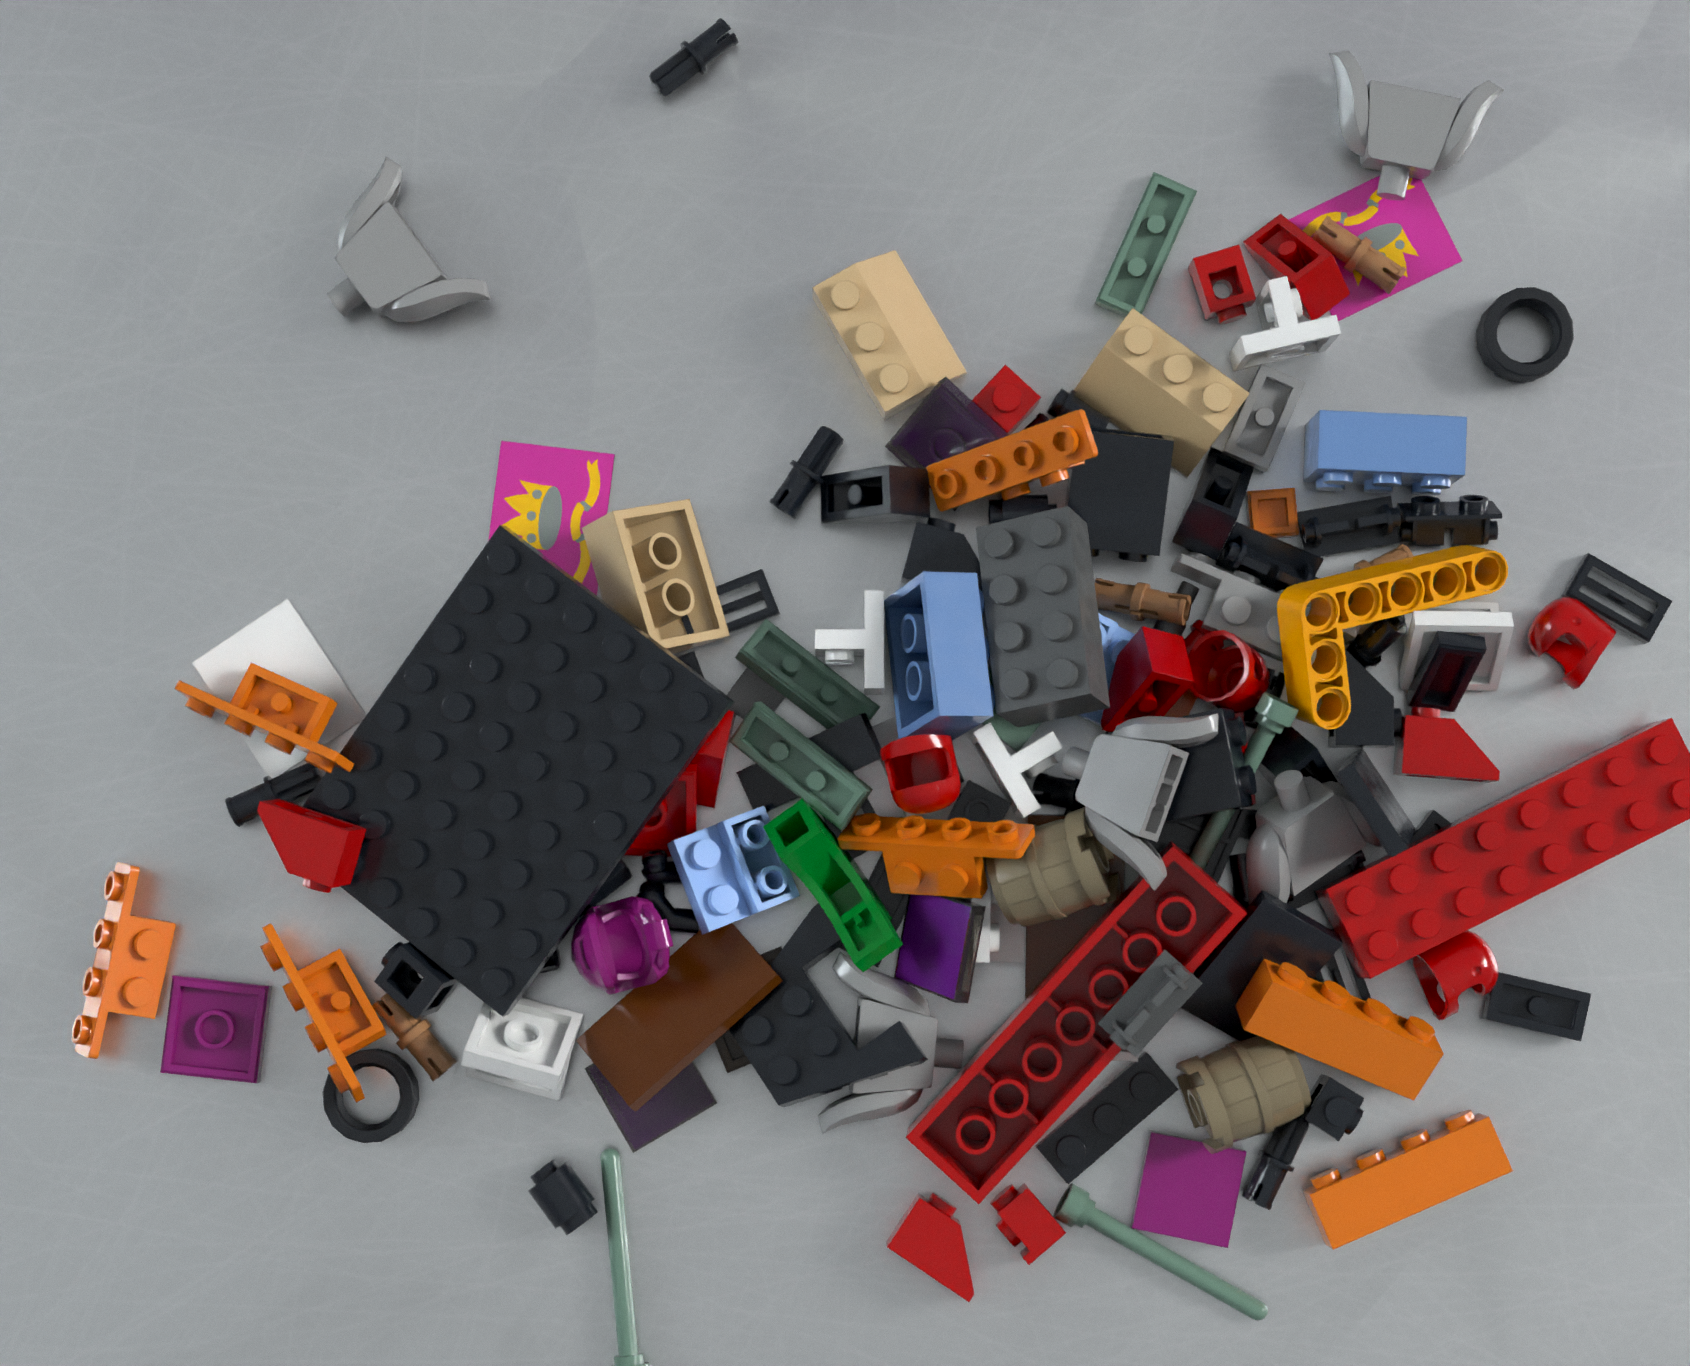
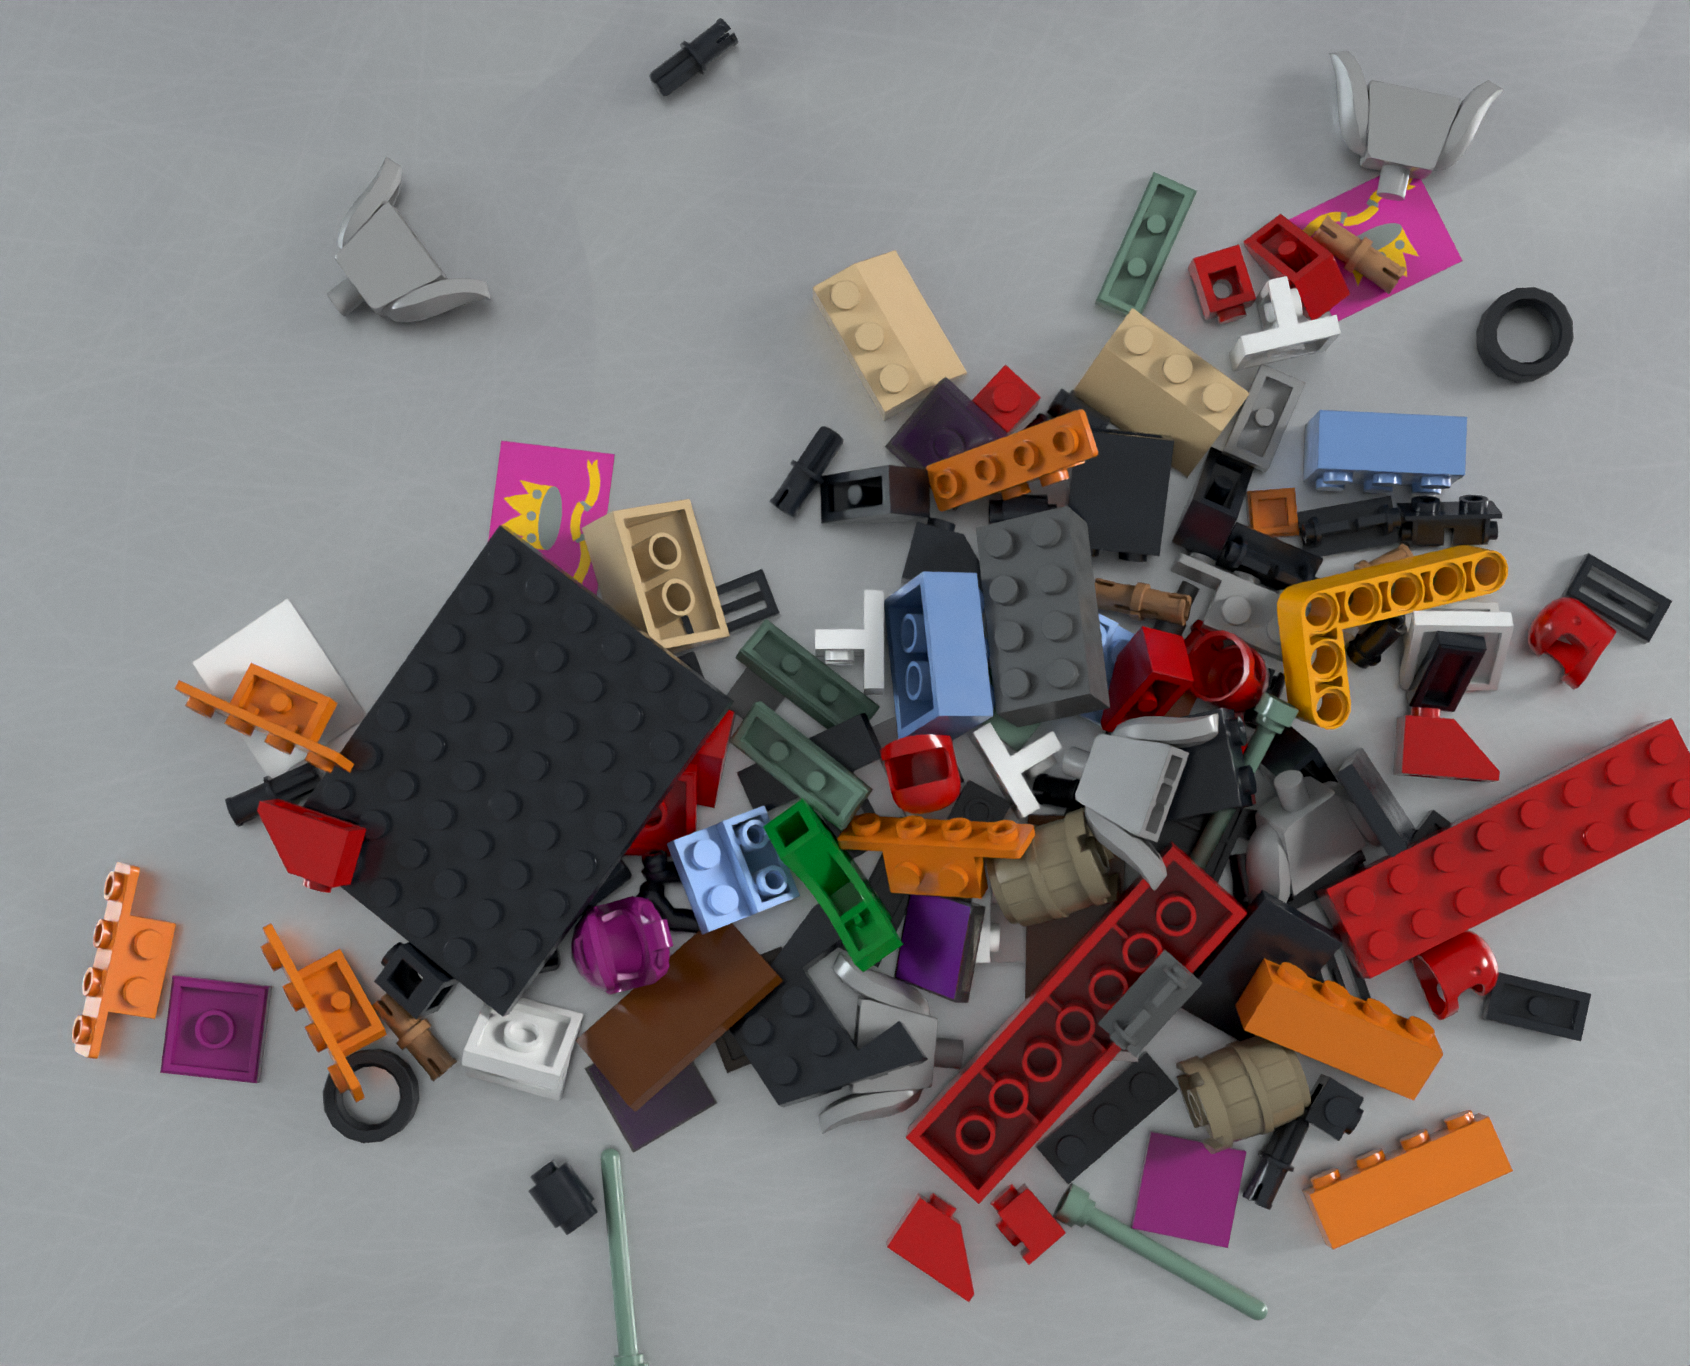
(1372, 715): black slope -> none

